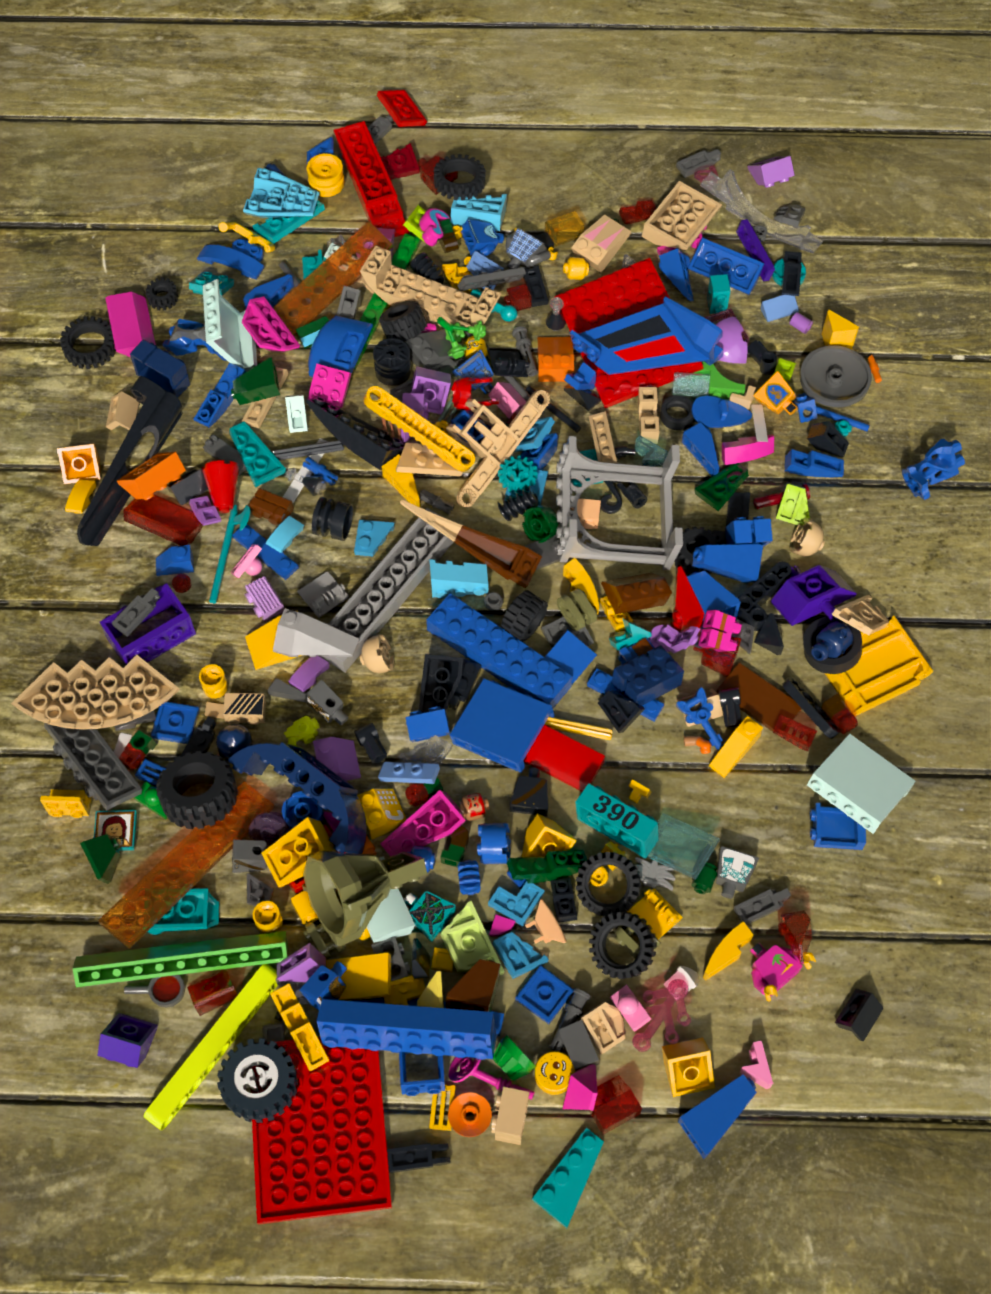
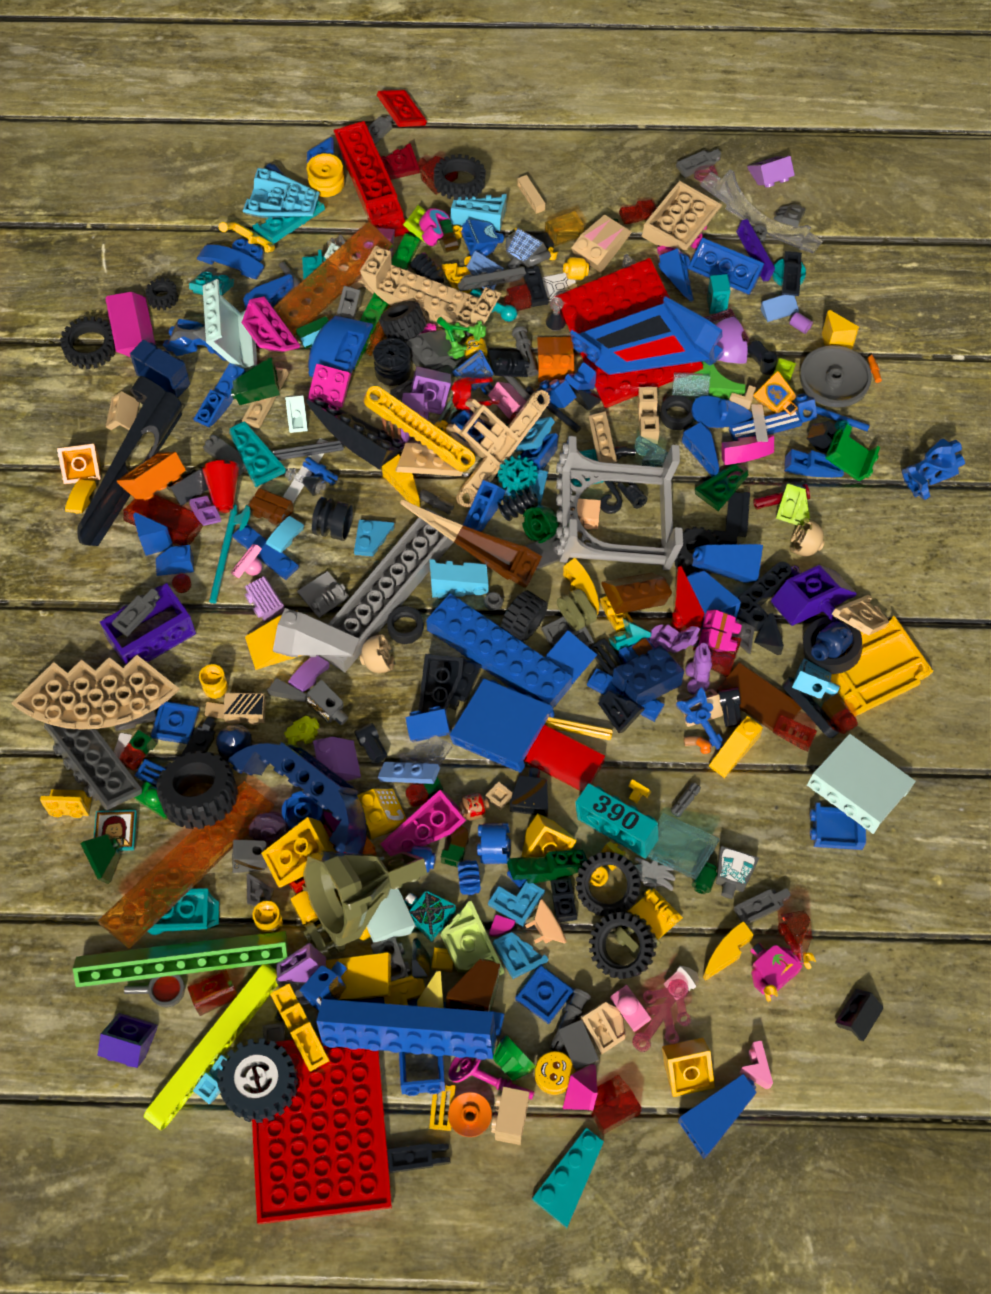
(152, 535): none -> blue slope
(207, 1086): none -> medium azure slope
(375, 338): none -> clear orange pin
(405, 638): none -> black tyre
(484, 506): none -> blue slope
(499, 795): none -> tan plate
(531, 194): none -> tan piece
(557, 284): none -> white sticker
(559, 392): none -> blue slope
(601, 662): none -> black tile
(685, 799): none -> dark grey axle
(699, 669): none -> medium lavender piece
(749, 531): blue piece -> none
(774, 424): none -> blue tile
(814, 680): none -> medium azure torso
(850, 455): none -> green panel

